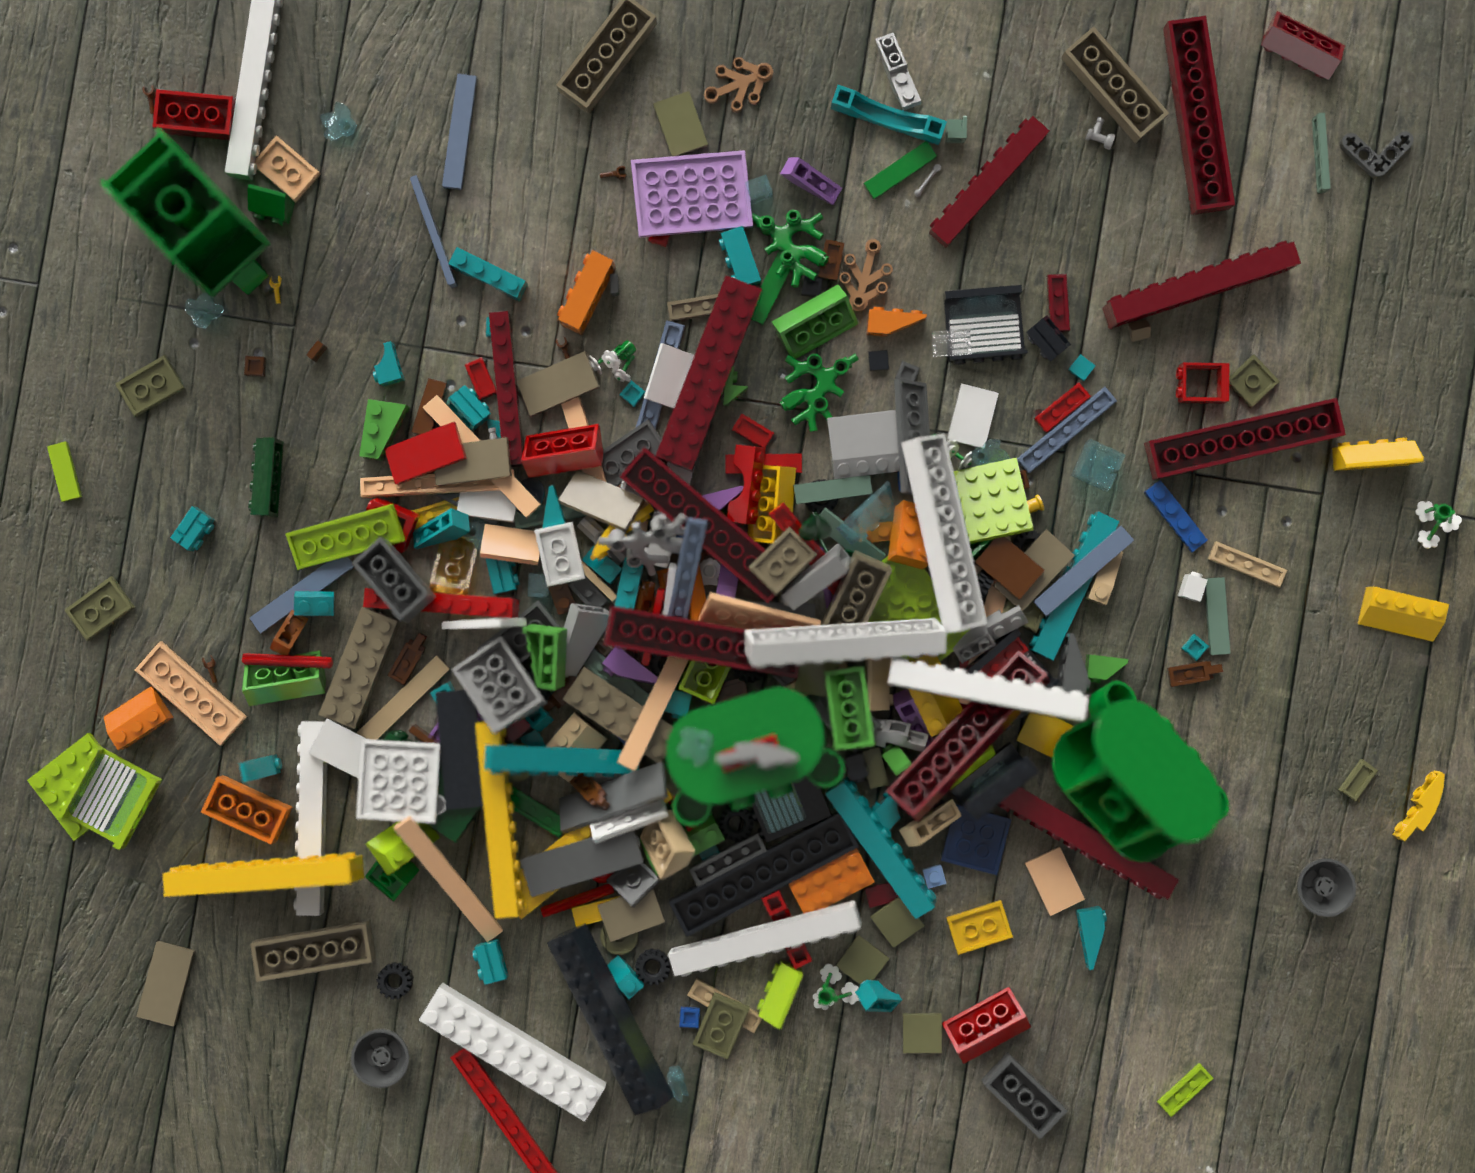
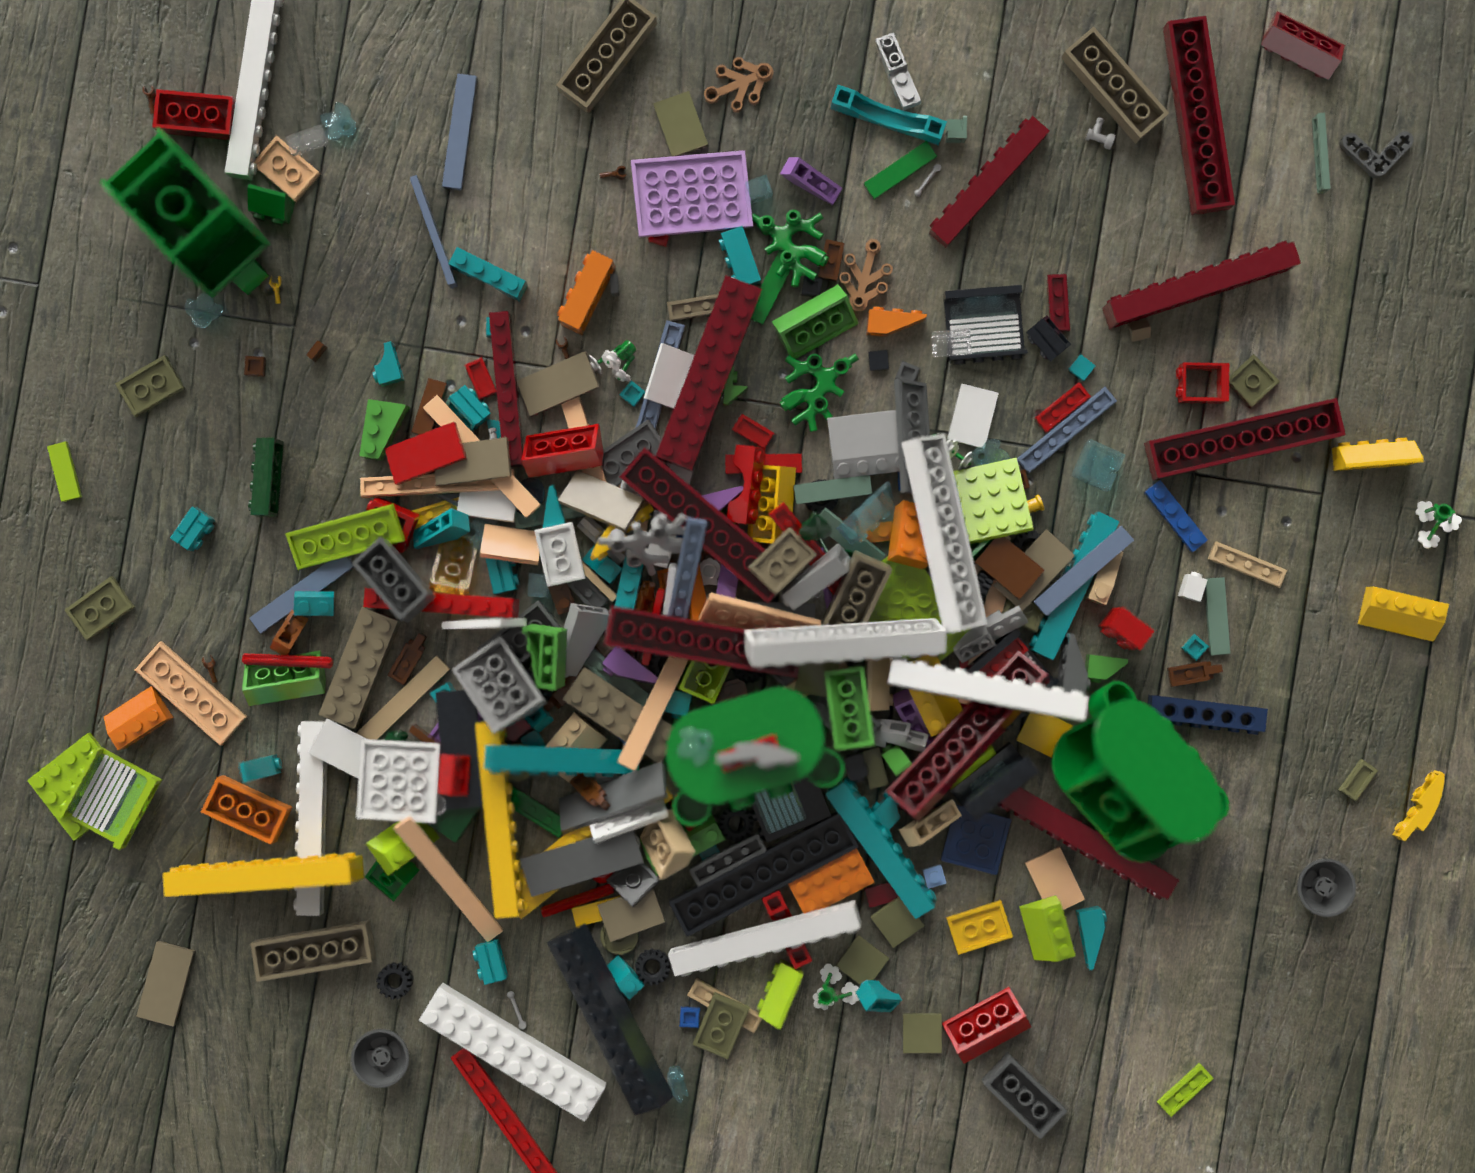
(307, 140): none -> clear plate
(454, 775): none -> red panel
(522, 1024): none -> light grey hinge
(1047, 930): none -> lime slope
(1126, 629): none -> red brick
(1256, 716): none -> dark blue brick

